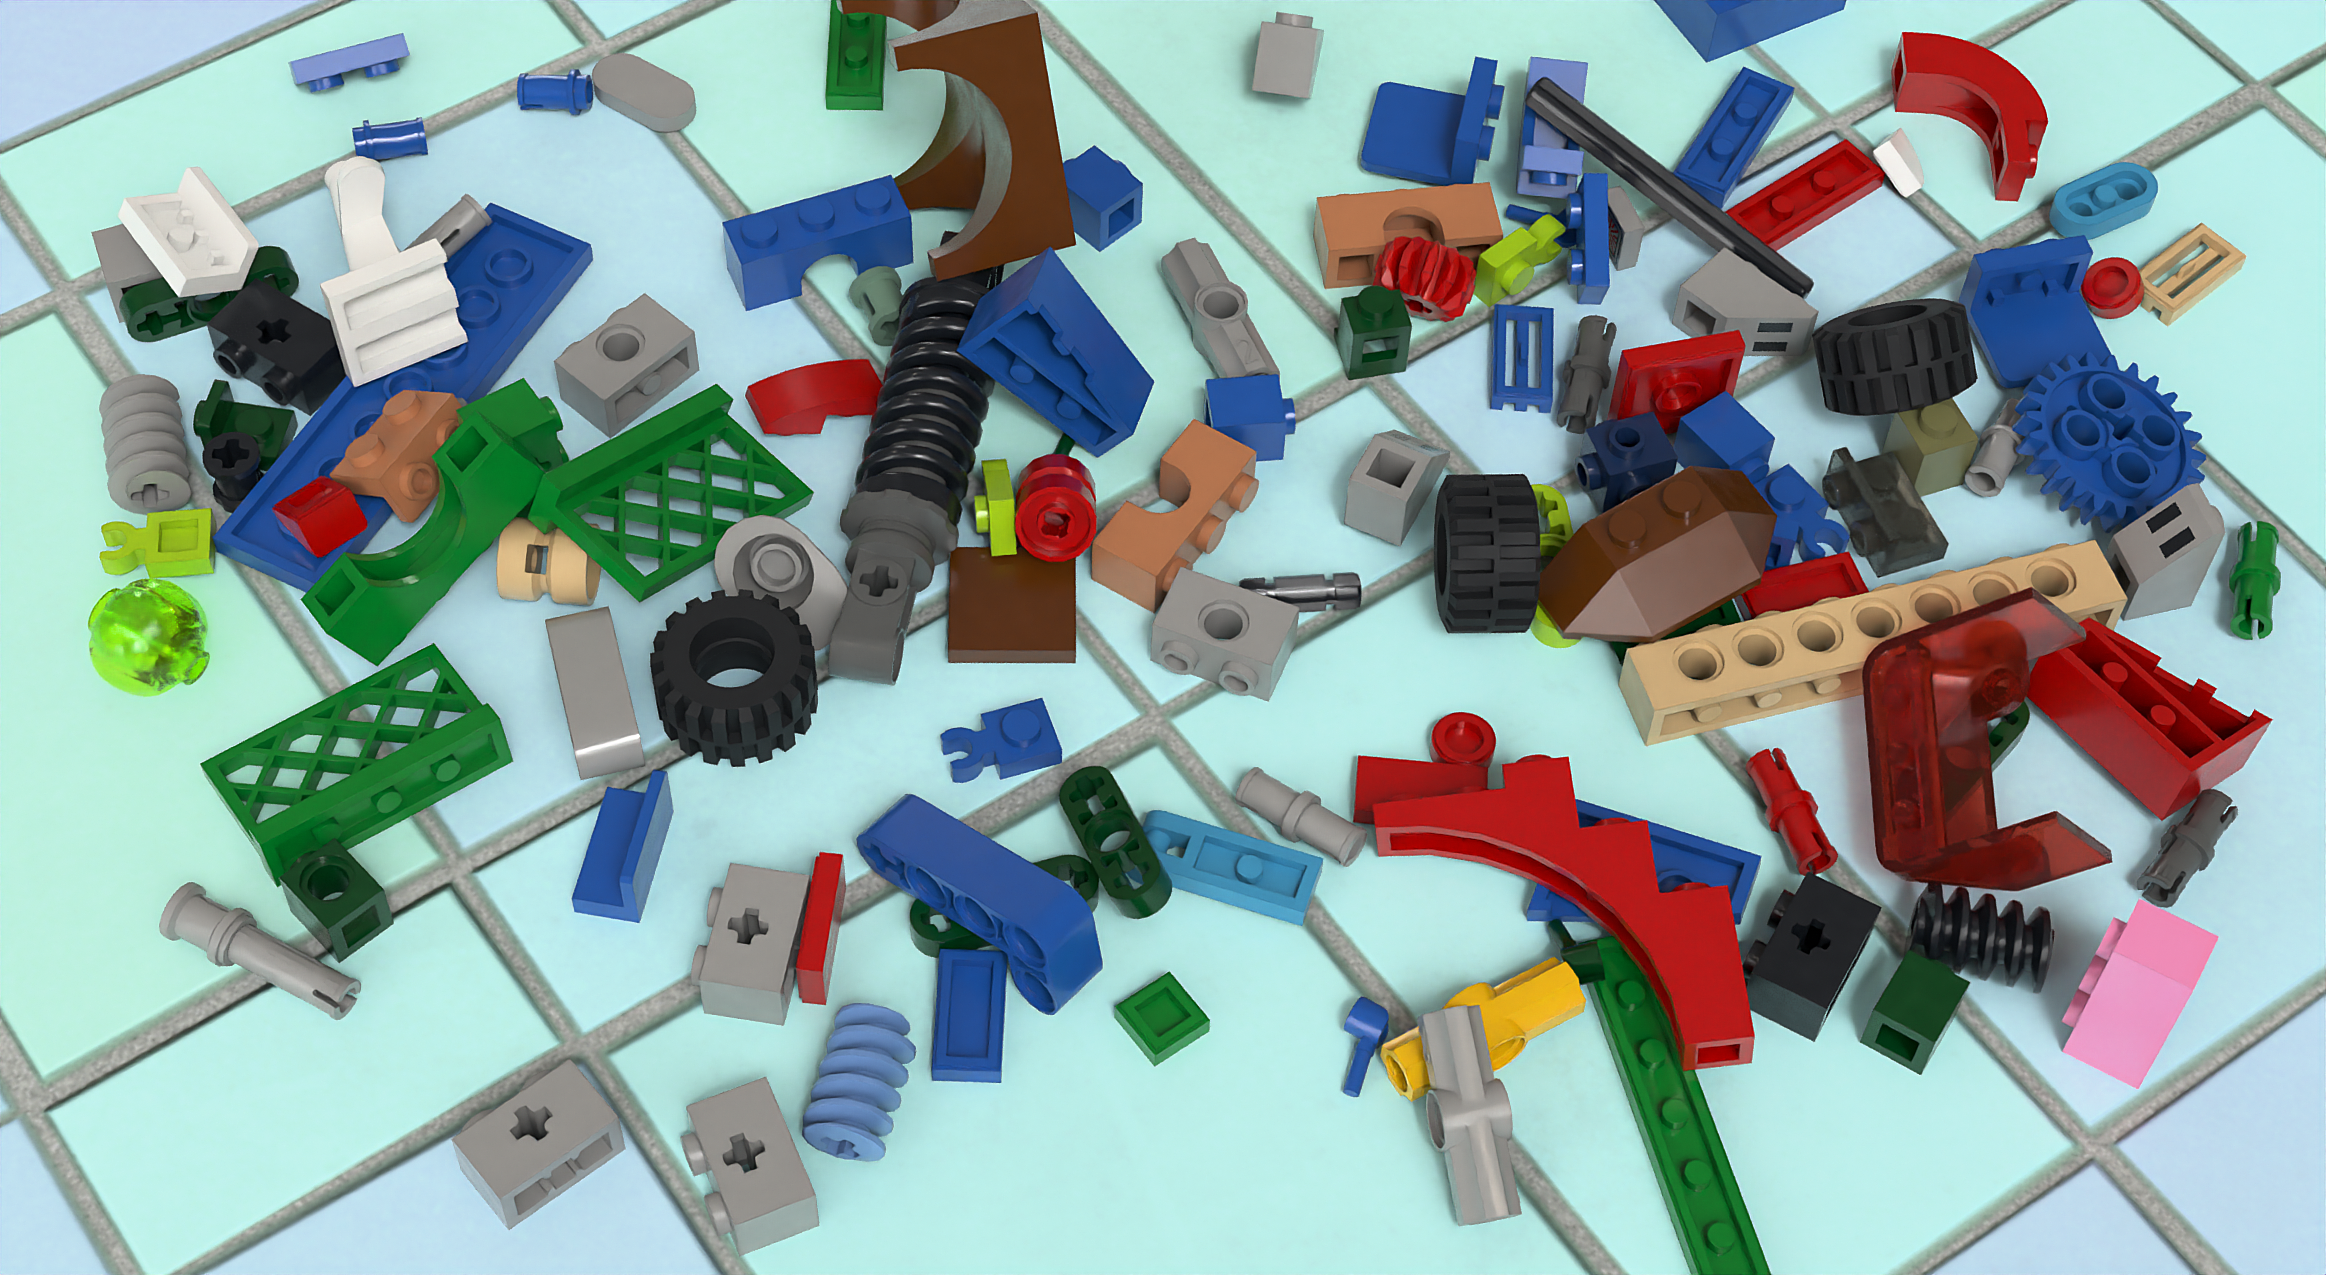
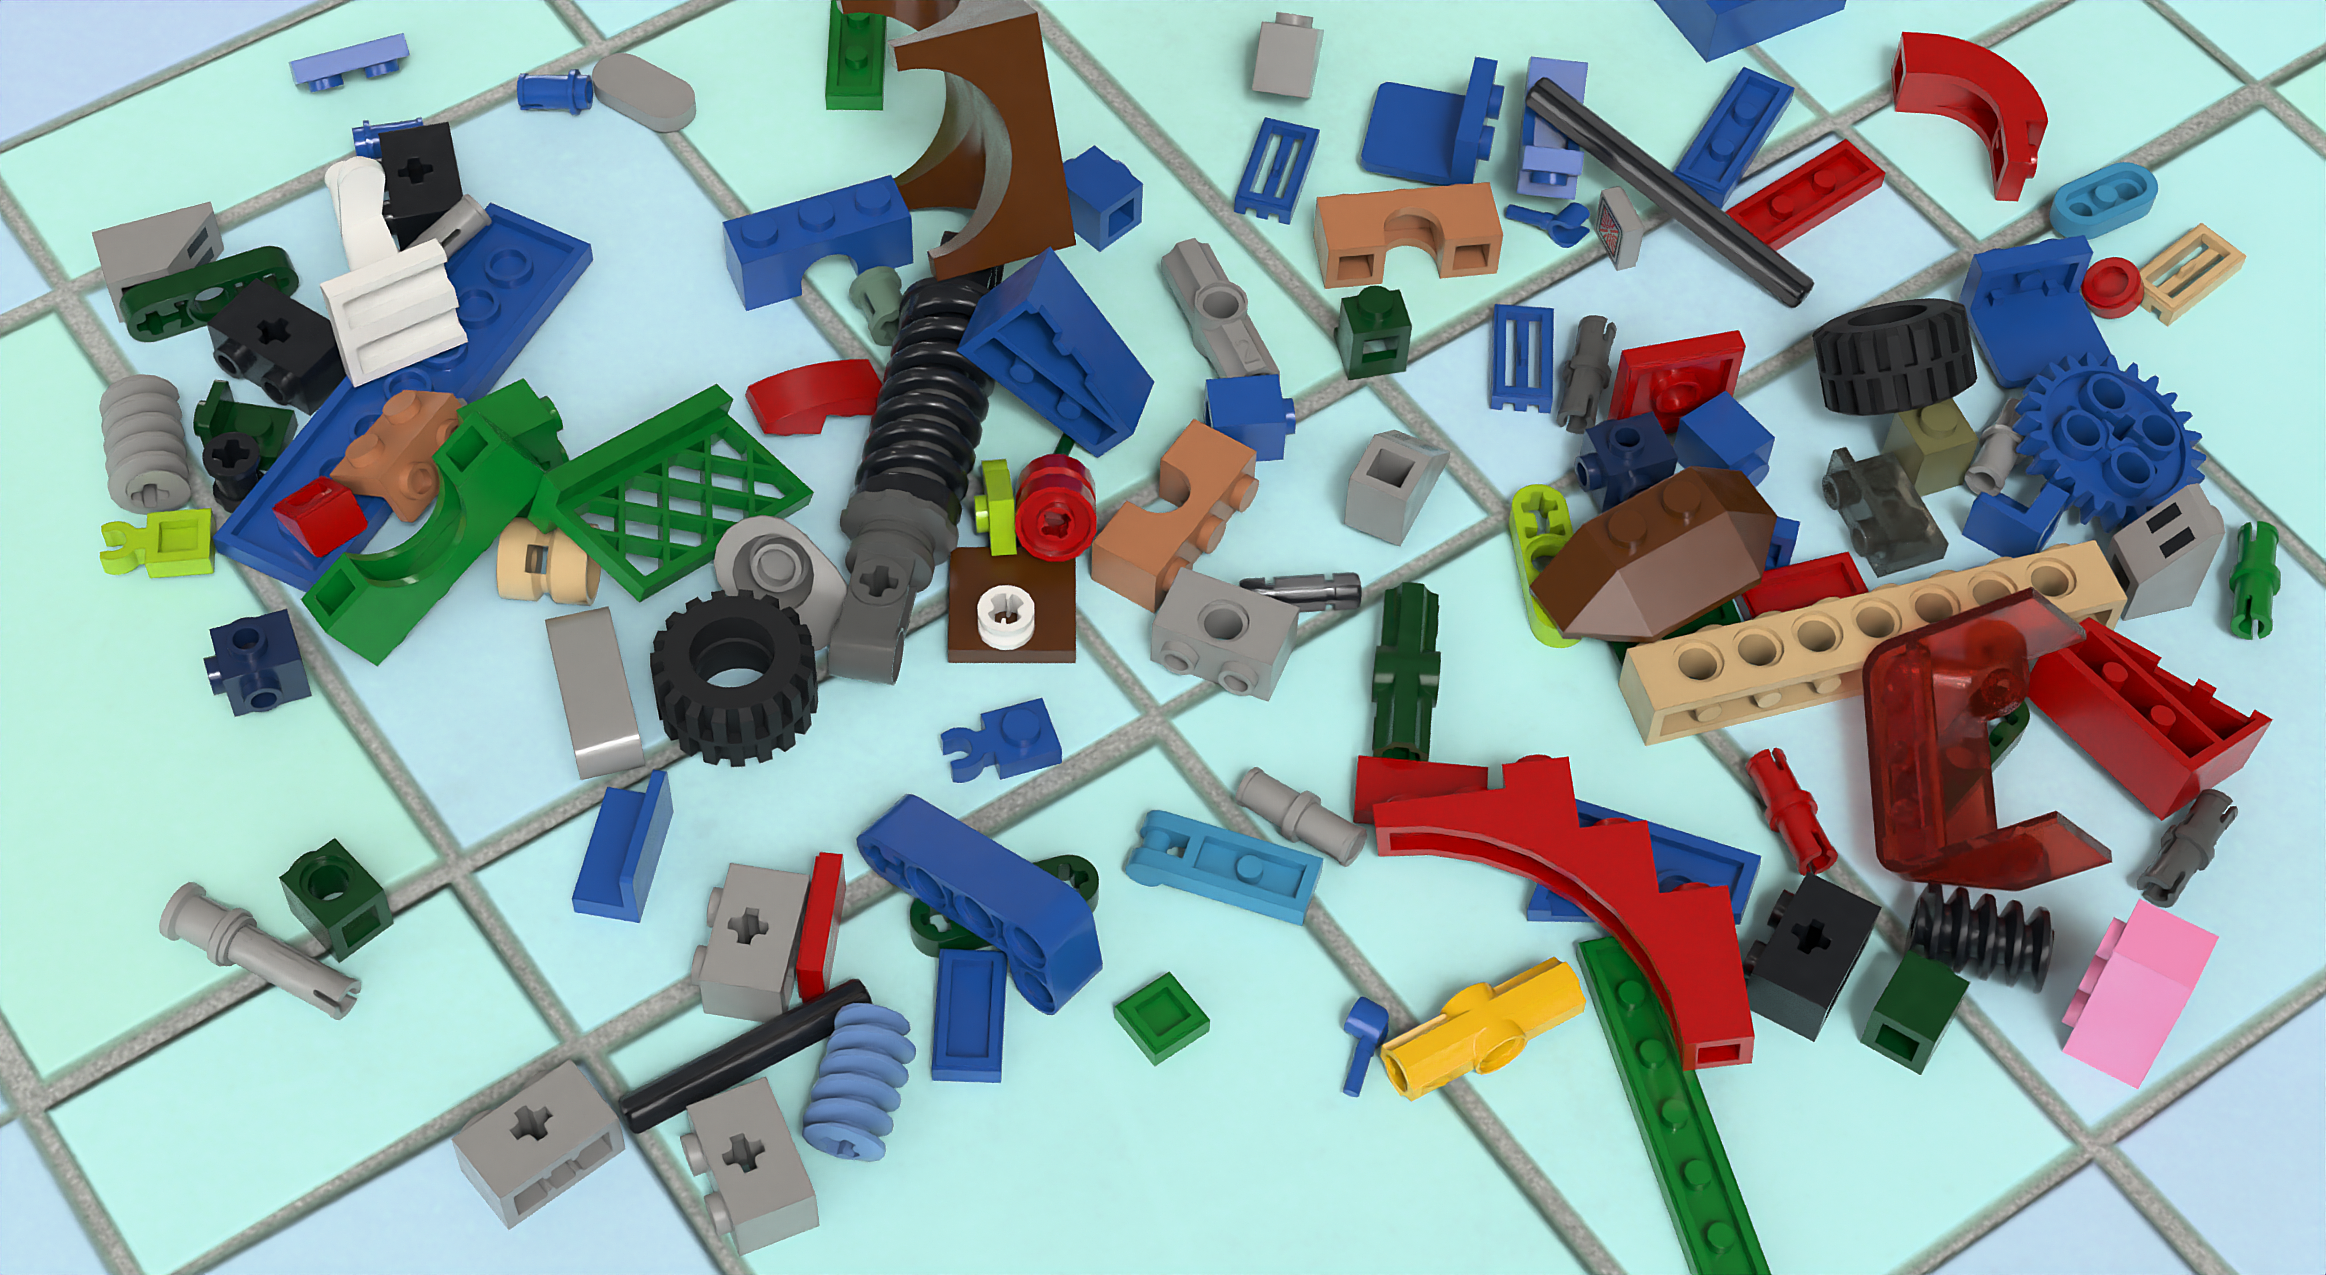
(148, 637): clear neon green plant -> none
(192, 236): white bracket -> none
(257, 663): none -> dark blue brick
(376, 790): green fence -> none
(419, 178): none -> black brick
(626, 365): light grey brick -> none
(738, 1058): none -> black axle
(1004, 635): none -> white bush
(1135, 852): dark green beam -> none
(1268, 202): none -> blue tile
(1406, 673): none -> dark green piece
(1430, 276): red gear -> none
(1463, 740): red tile -> none
(1469, 1115): light grey piece -> none
(1486, 553): black tyre -> none
(1511, 262): lime plate -> none
(1582, 958): dark green hand -> none
(1590, 260): blue plate -> none
(1737, 296): light grey slope -> none
(1797, 500): blue plate -> none
(1900, 163): white tile -> none
(2012, 527): none -> blue panel

